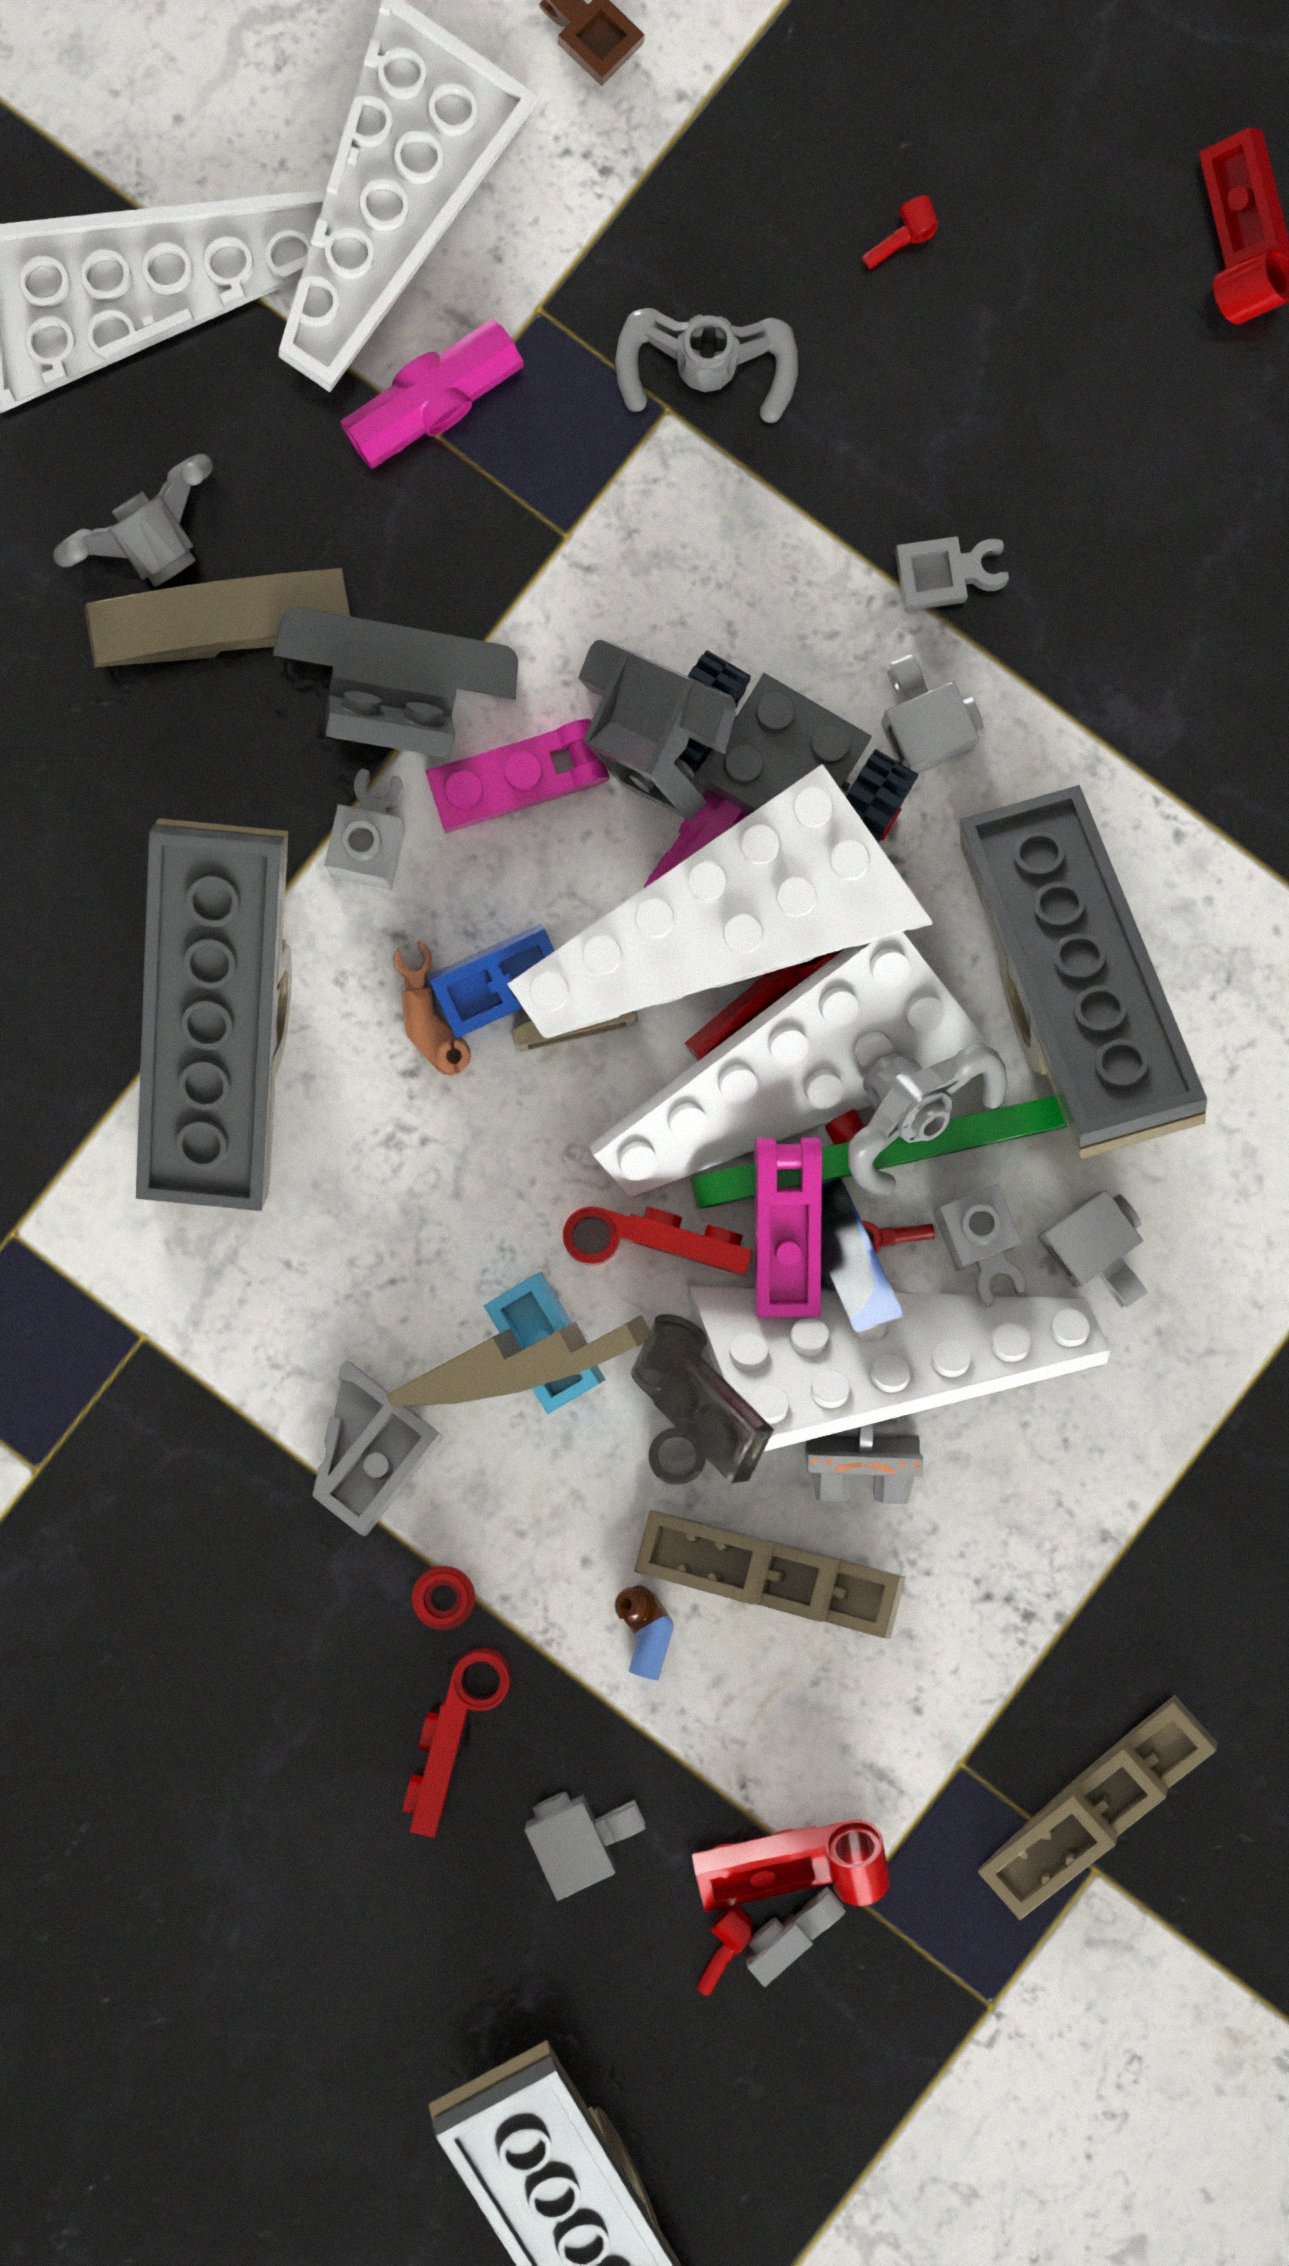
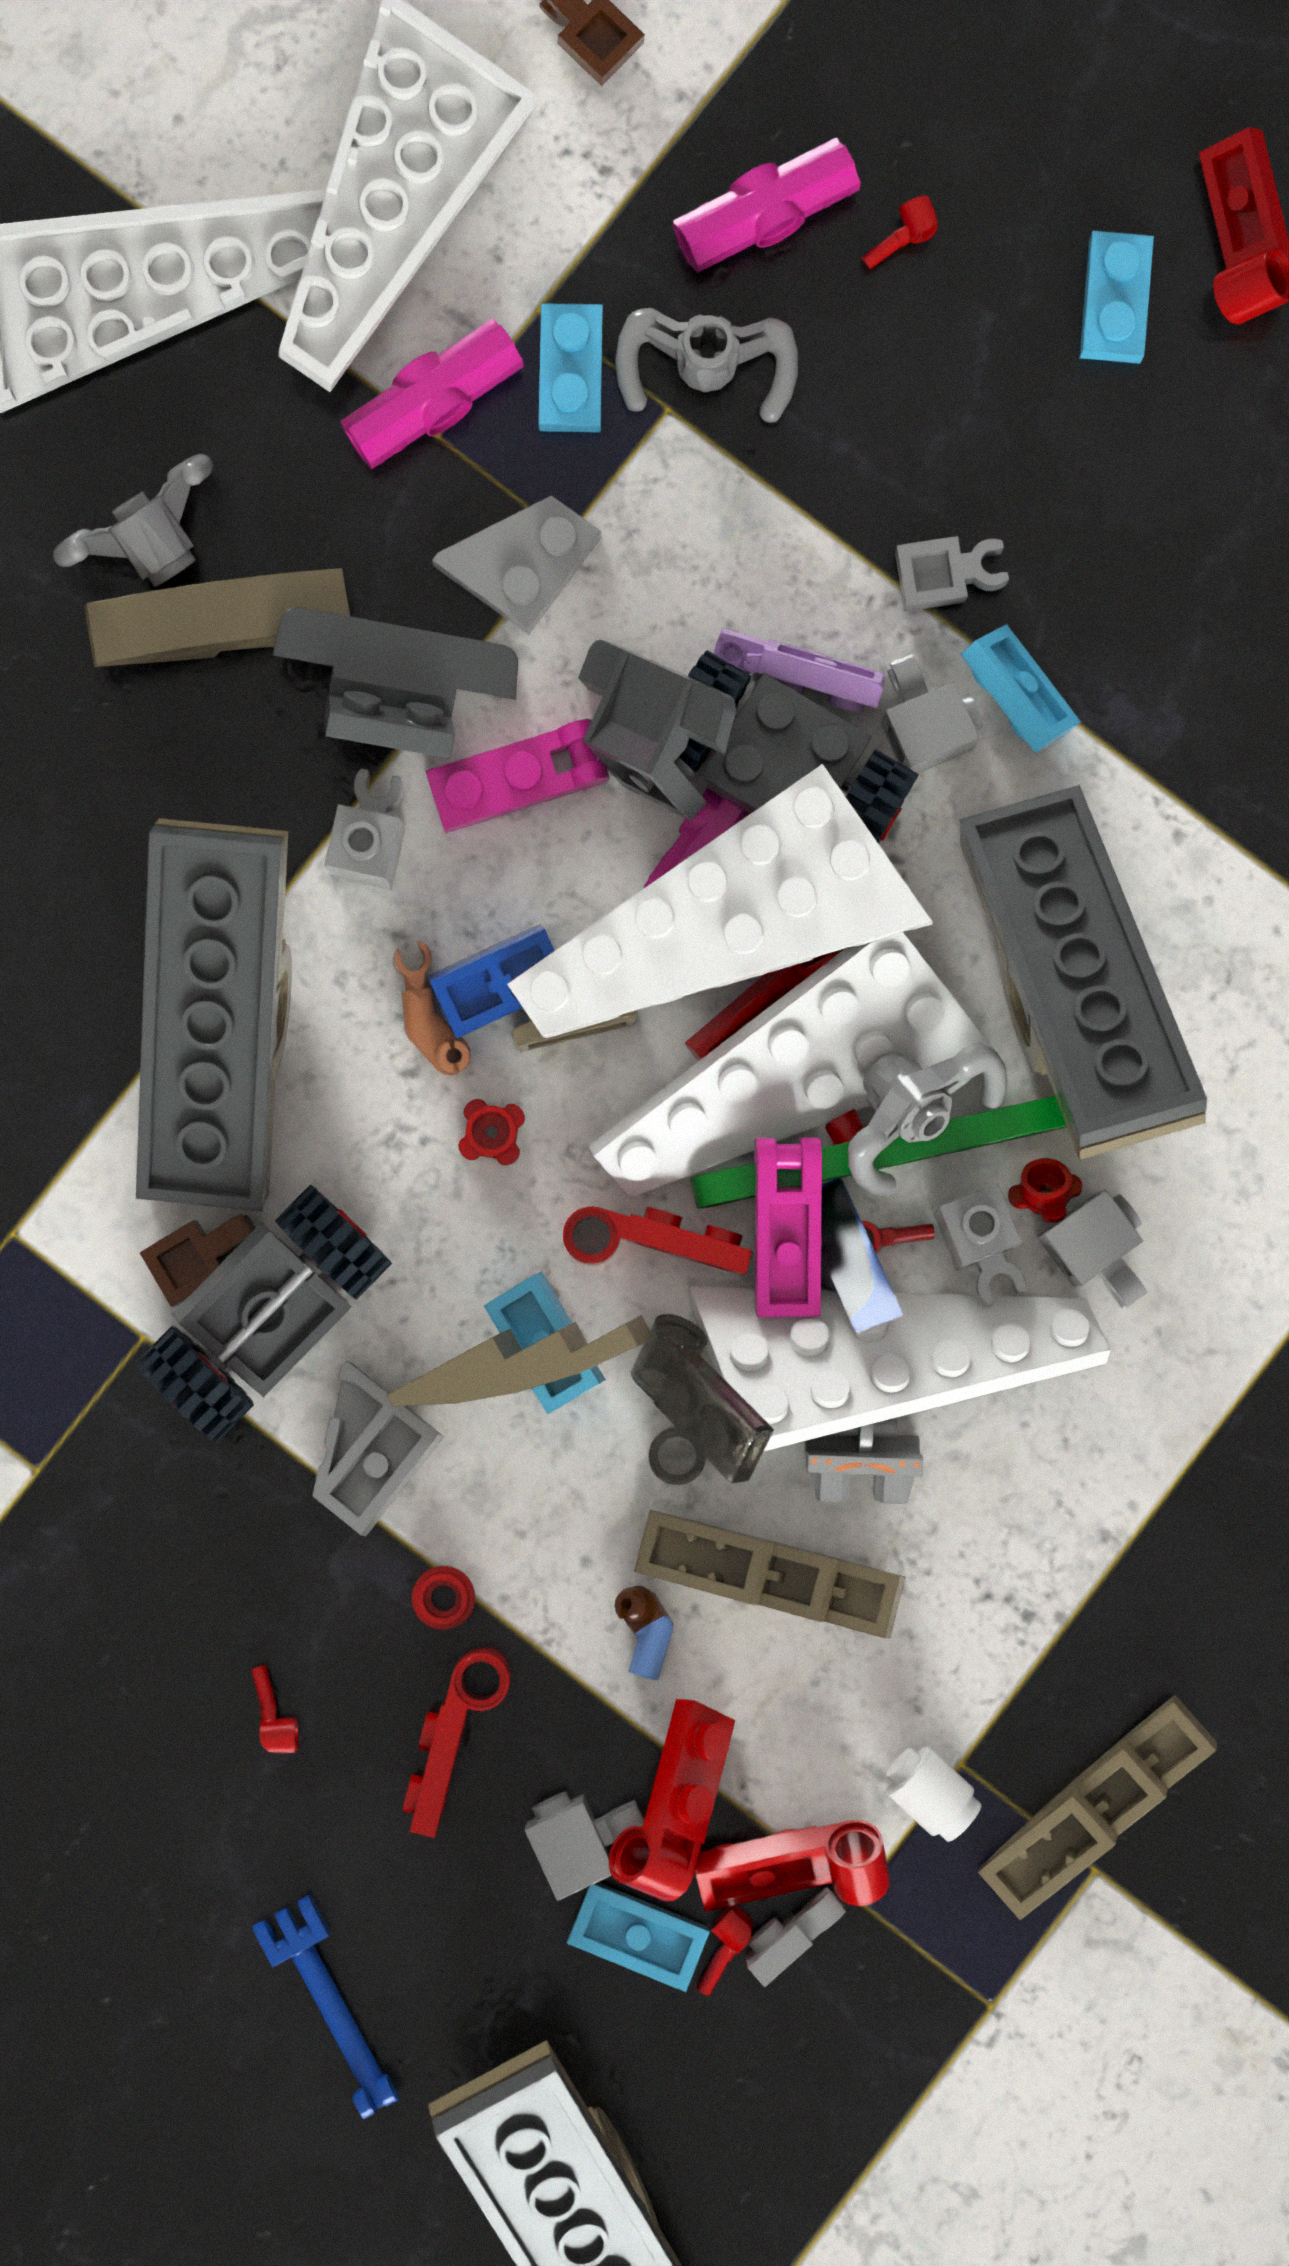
(190, 1255): none -> reddish brown plate
(261, 1312): none -> plate
(275, 1733): none -> red hand
(375, 2087): none -> blue hinge
(482, 1116): none -> red plate
(521, 560): none -> light grey wing
(570, 367): none -> medium azure plate
(638, 1935): none -> medium azure plate
(666, 1849): none -> red plate
(766, 205): none -> dark pink piece
(846, 683): none -> lavender hinge
(932, 1793): none -> white brick
(1020, 688): none -> medium azure plate
(1050, 1176): none -> red plate
(1116, 297): none -> medium azure plate

